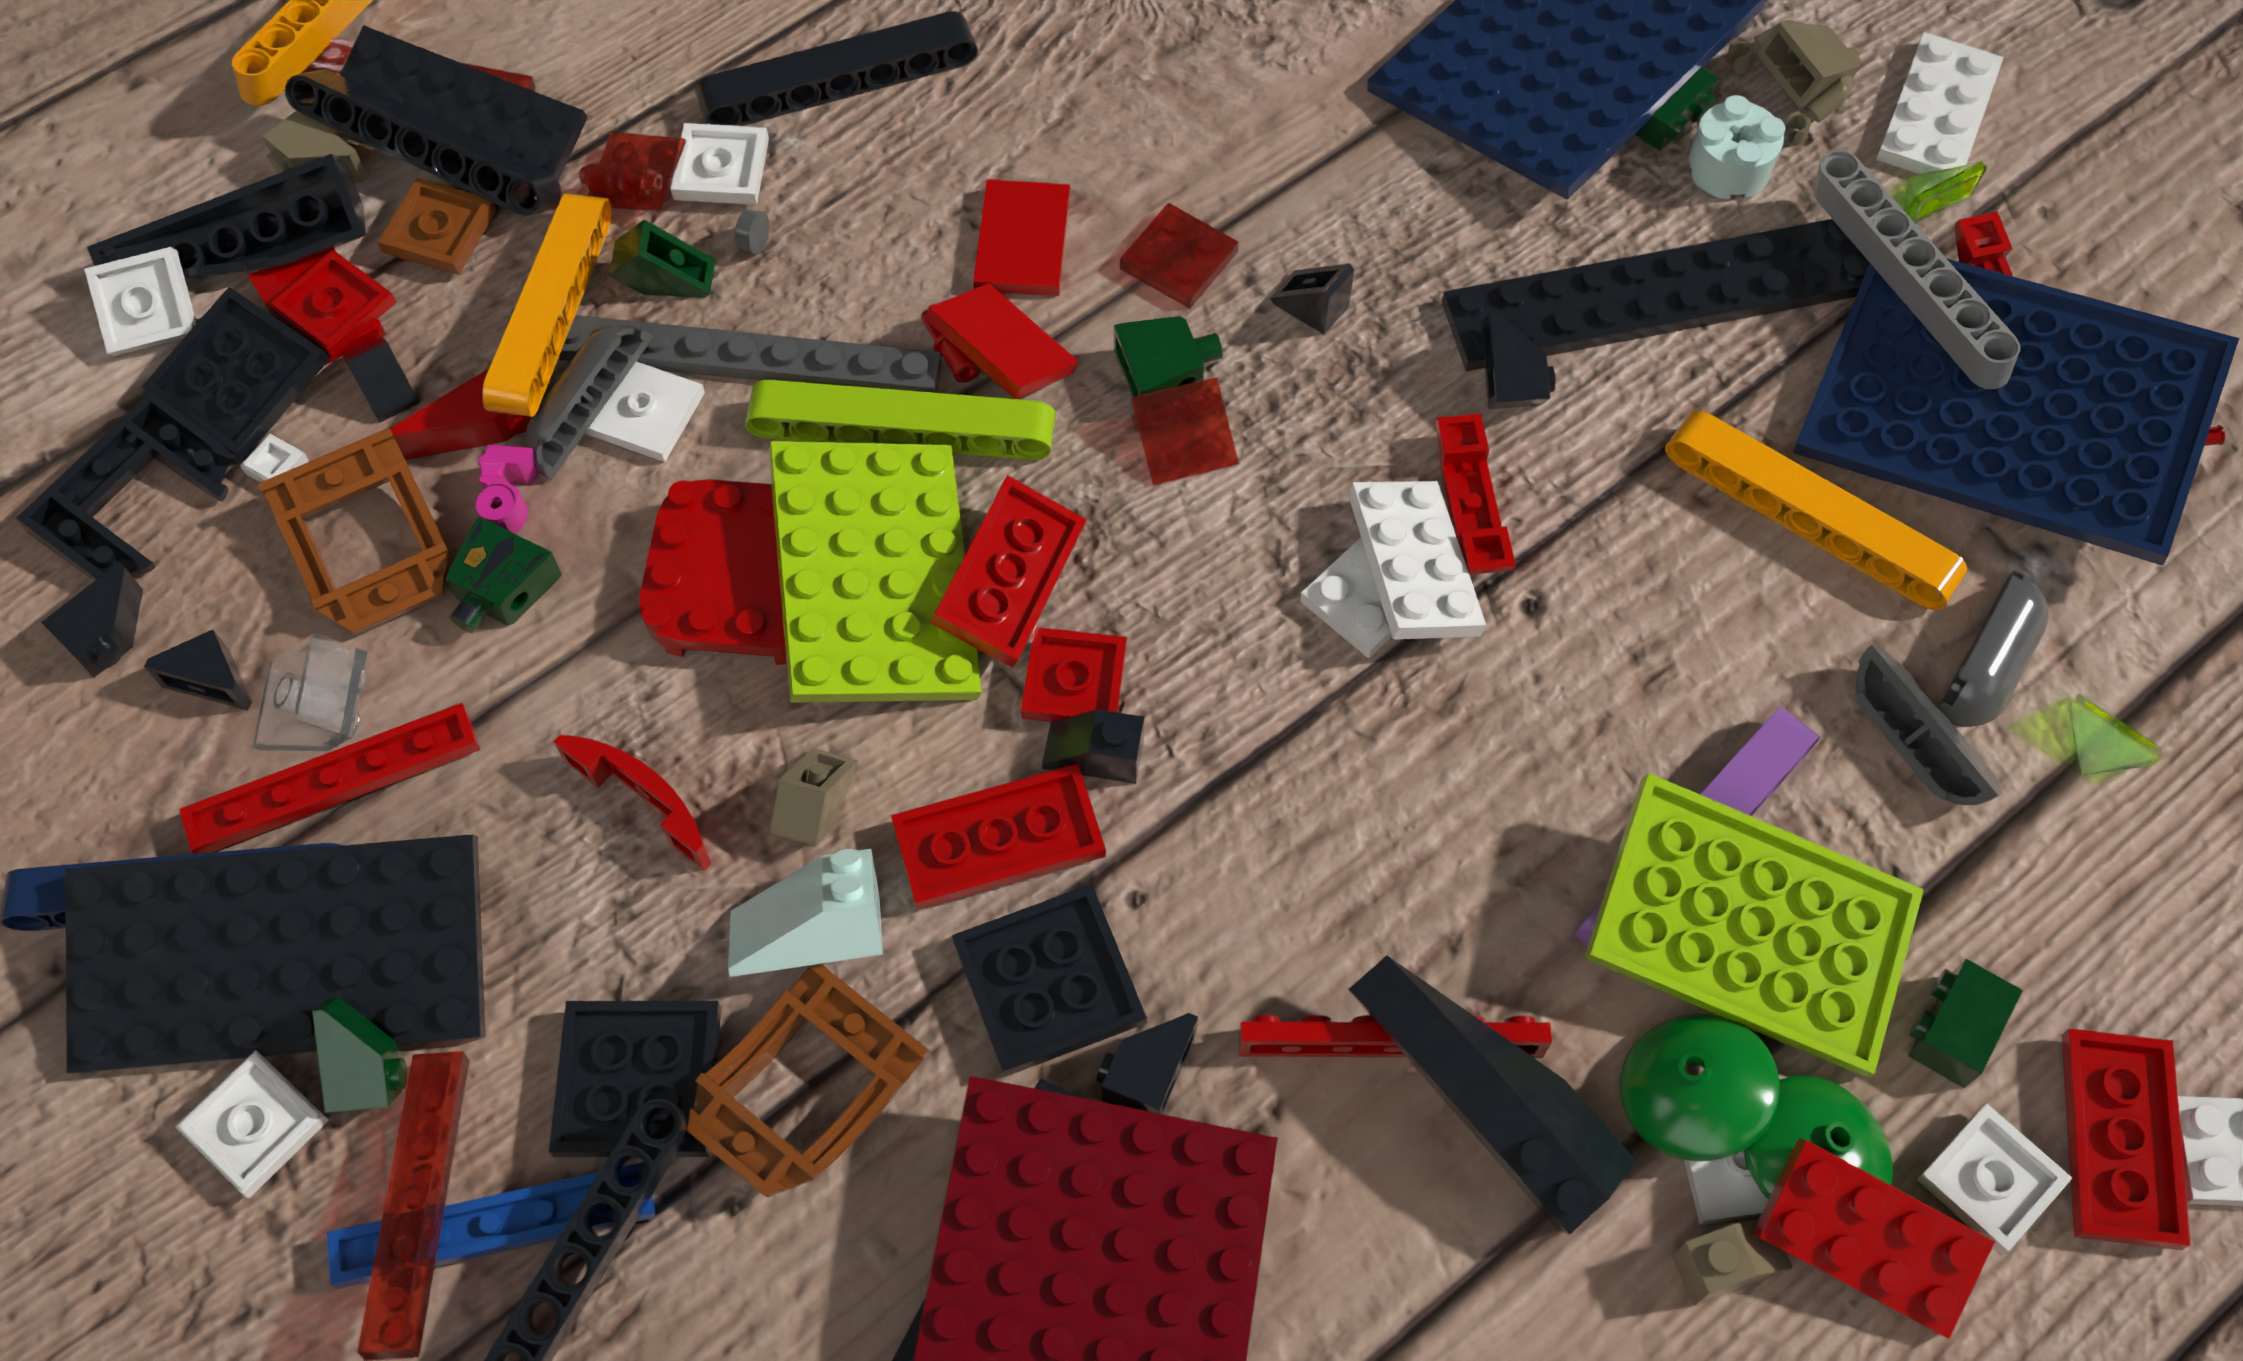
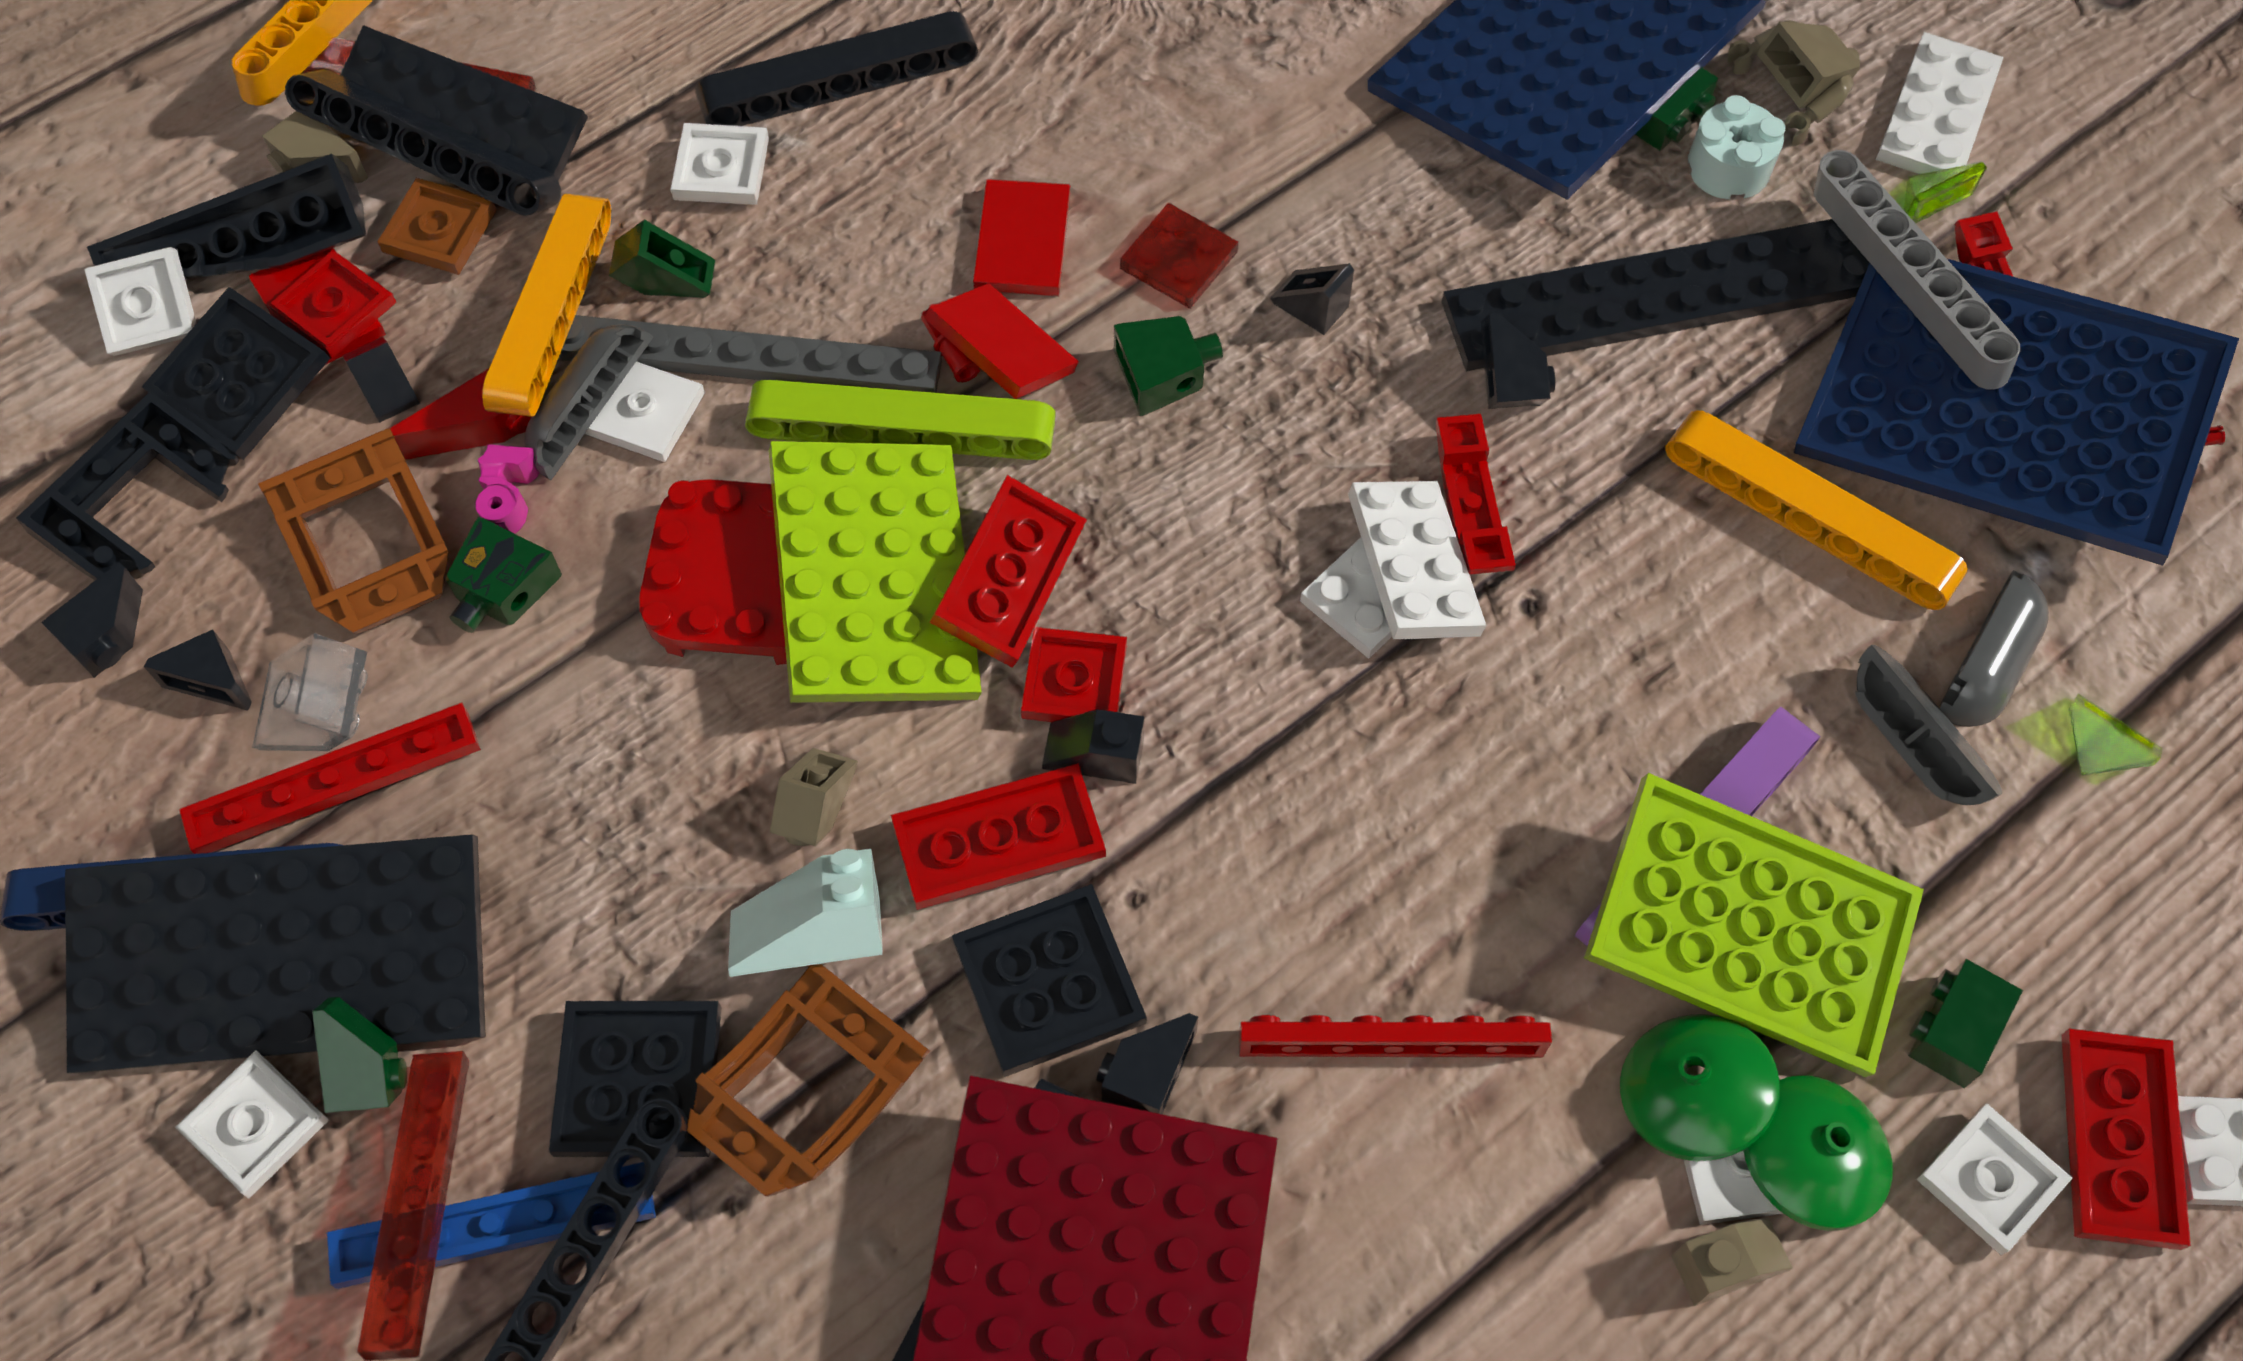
(272, 458): white tile -> none
(599, 761): red slope -> none
(634, 170): clear red hinge -> none
(752, 231): dark grey tile -> none
(1184, 431): clear red hinge -> none
(1502, 1094): black wedge -> none
(1873, 1238): red plate -> none

